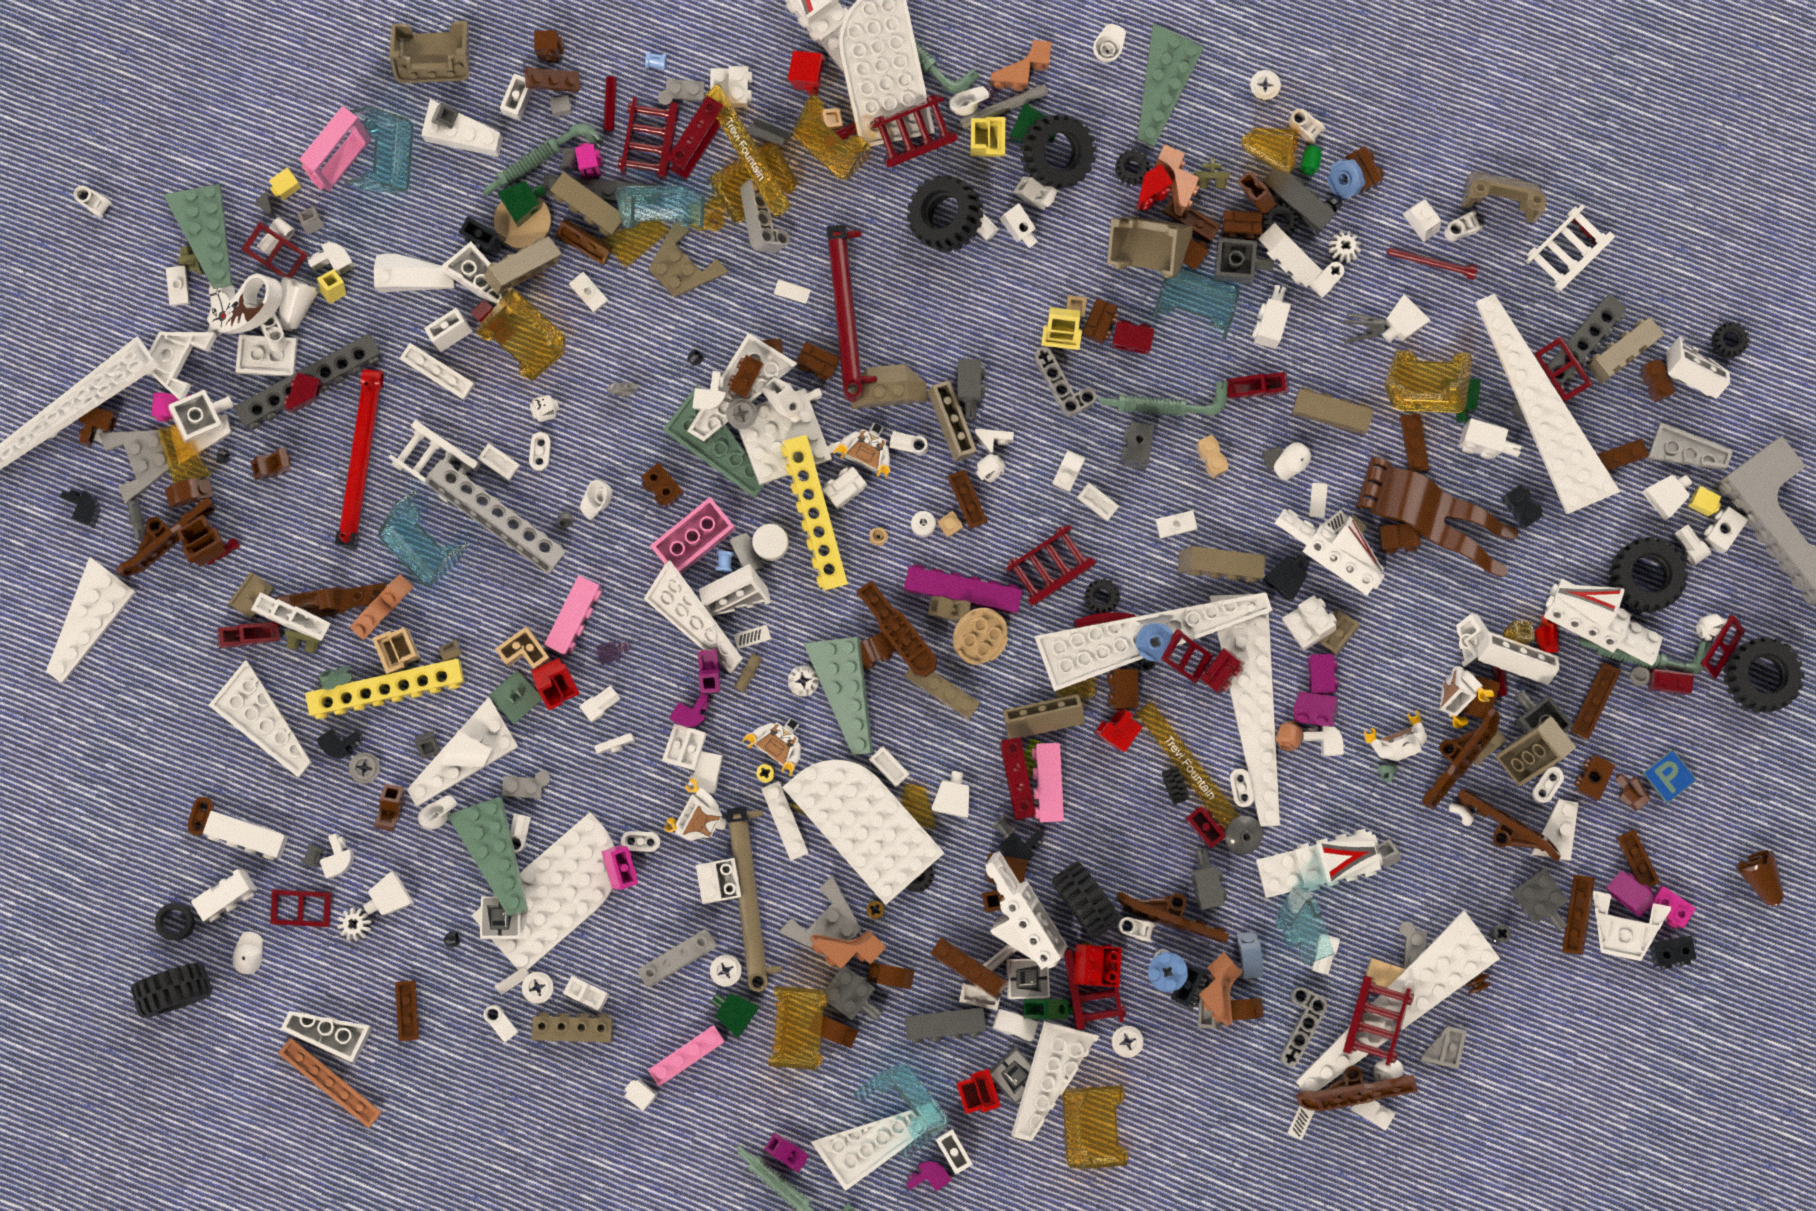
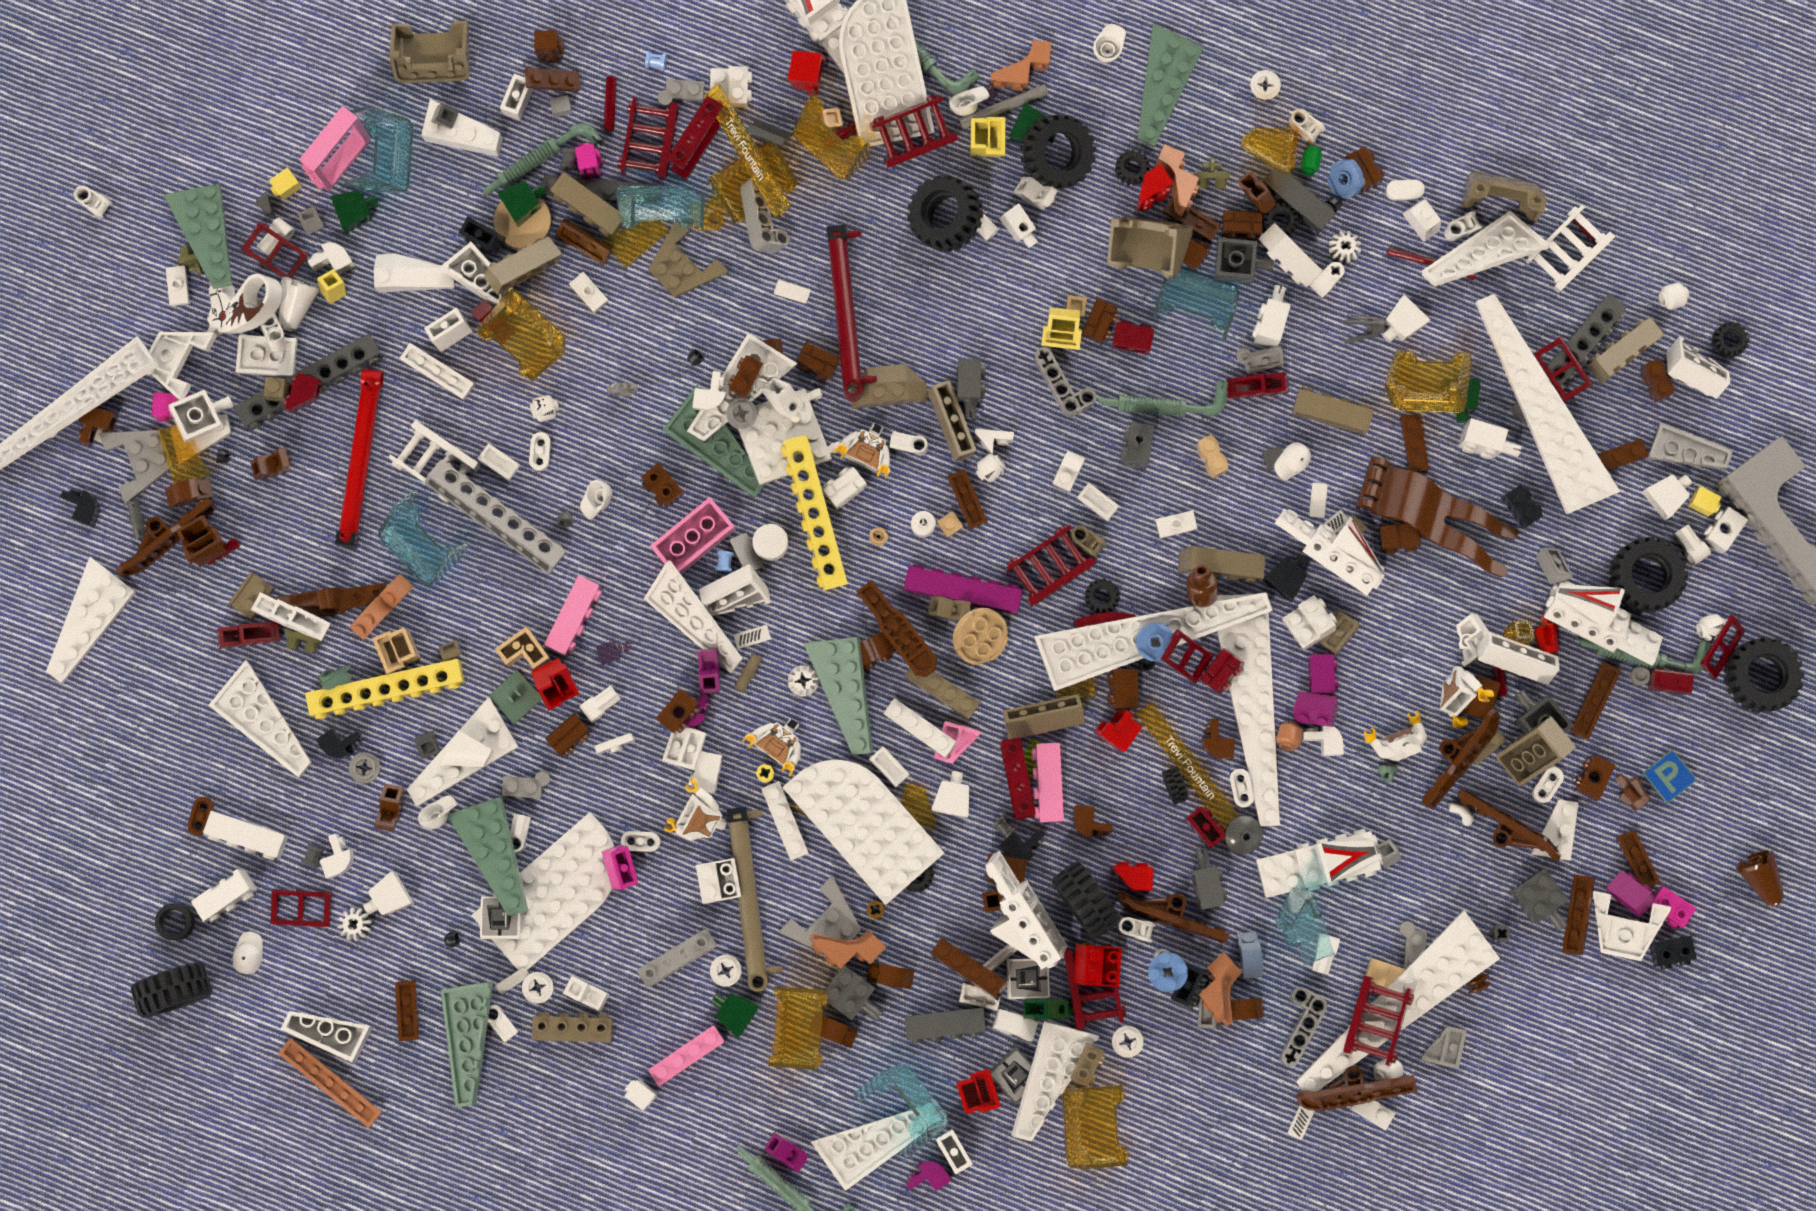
(276, 389): none -> dark tan brick
(353, 209): none -> dark green torso
(466, 1026): none -> sand green wing
(568, 735): none -> reddish brown brick
(680, 700): none -> reddish brown brick
(920, 728): none -> white plate
(962, 735): none -> bright pink wing
(1084, 824): none -> reddish brown brick
(1087, 1063): none -> dark tan bracket
(1088, 542): none -> dark tan piece
(1134, 877): none -> red slope
(1202, 587): none -> reddish brown piece
(1214, 746): none -> reddish brown brick
(1261, 359): none -> light grey hinge
(1405, 190): none -> white tile
(1492, 246): none -> white wing
(1553, 565): none -> light grey slope
(1673, 296): none -> white head

